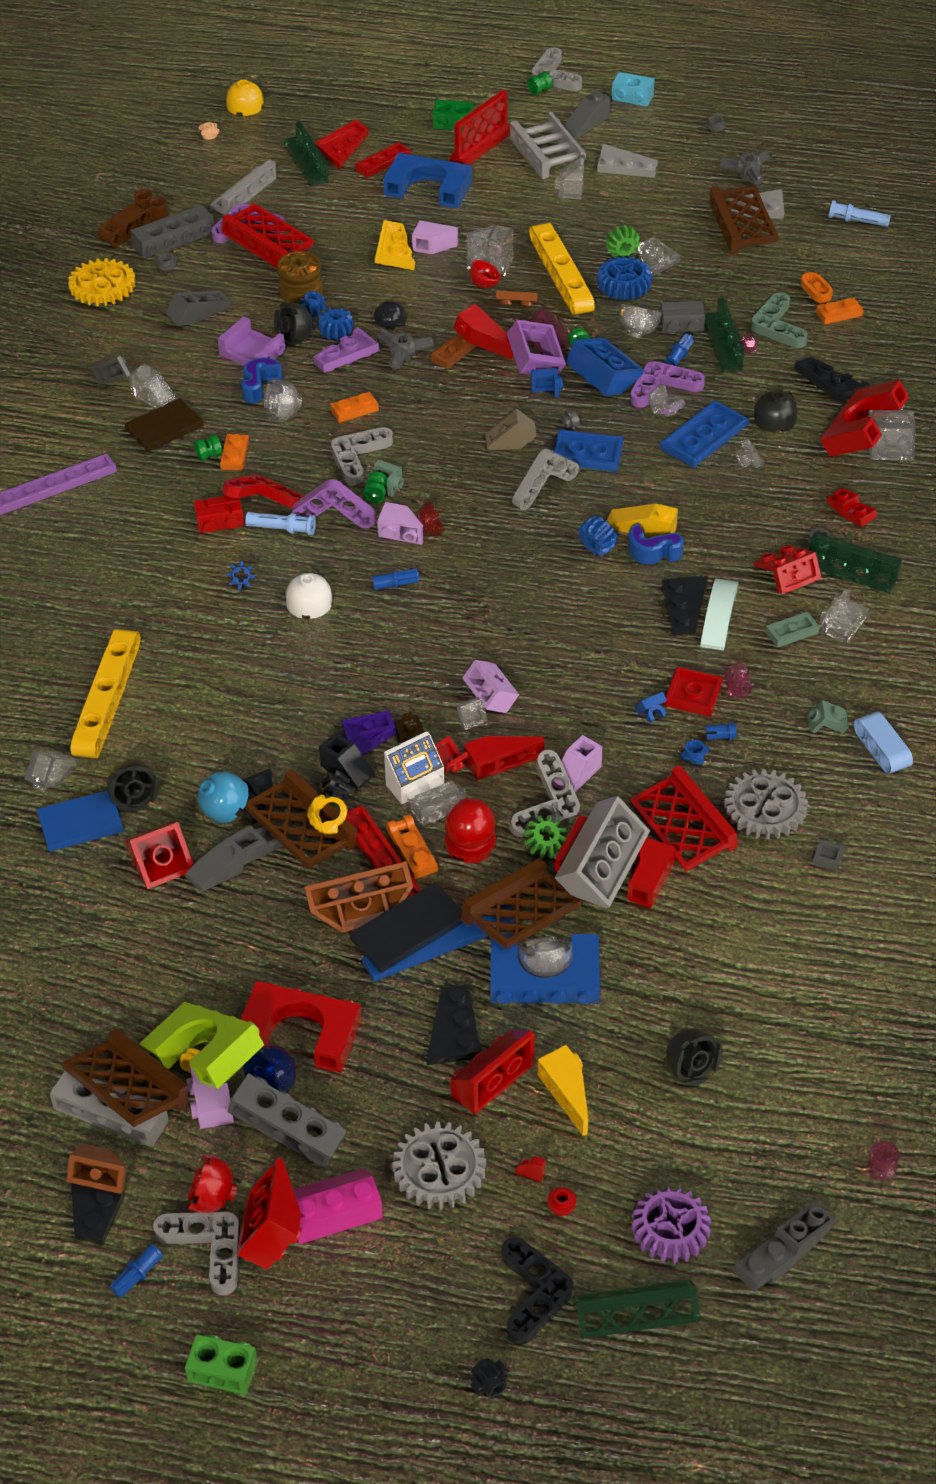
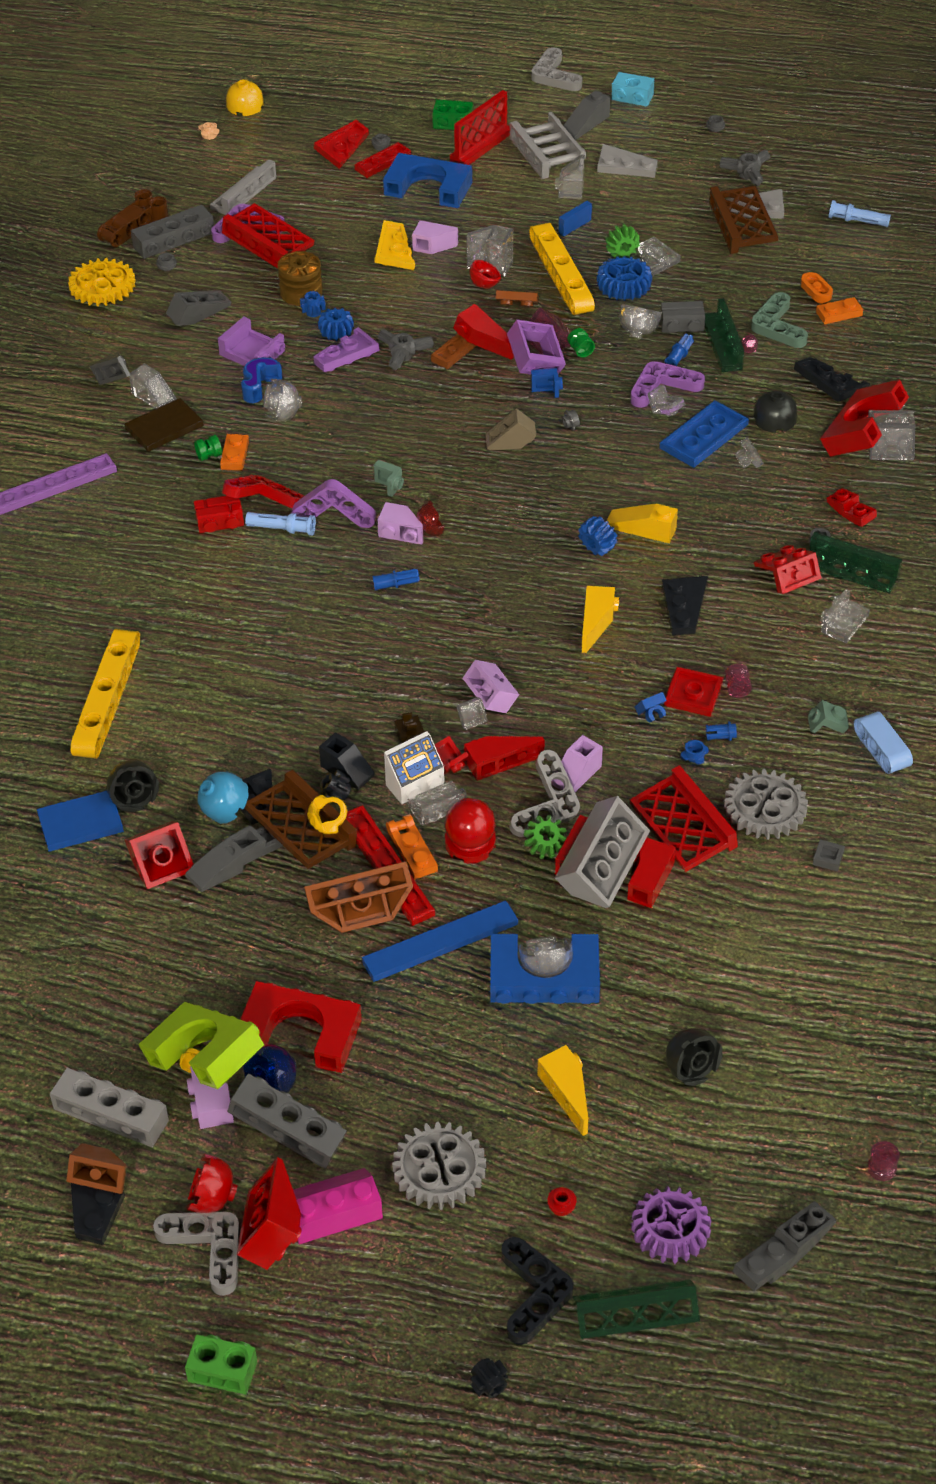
(49, 768): clear slope -> none
(136, 1270): blue axle -> none
(141, 1069): reddish brown fence -> none
(245, 571): blue gear -> none
(293, 322): pearl dark grey cylinder -> none
(307, 156): clear green fence -> none
(308, 596): white cylinder -> none
(354, 407): orange plate -> none
(369, 730): dark purple wing -> none
(375, 487): green wheel -> none
(381, 142): none -> dark grey plate
(382, 439): light grey beam -> none
(390, 314): black hair -> none
(407, 927): black tile -> none
(454, 1028): black wing -> none
(494, 1070): red slope -> none
(507, 893): reddish brown fence -> none
(532, 1168): red tile -> none
(538, 83): green wheel -> none
(539, 474): light grey beam -> none
(575, 218): none -> blue tile
(590, 449): blue tile -> none
(598, 613): none -> yellow slope
(603, 365): blue slope -> none
(655, 548): blue animal -> none
(719, 614): light aqua slope -> none
(792, 629): sand green plate -> none

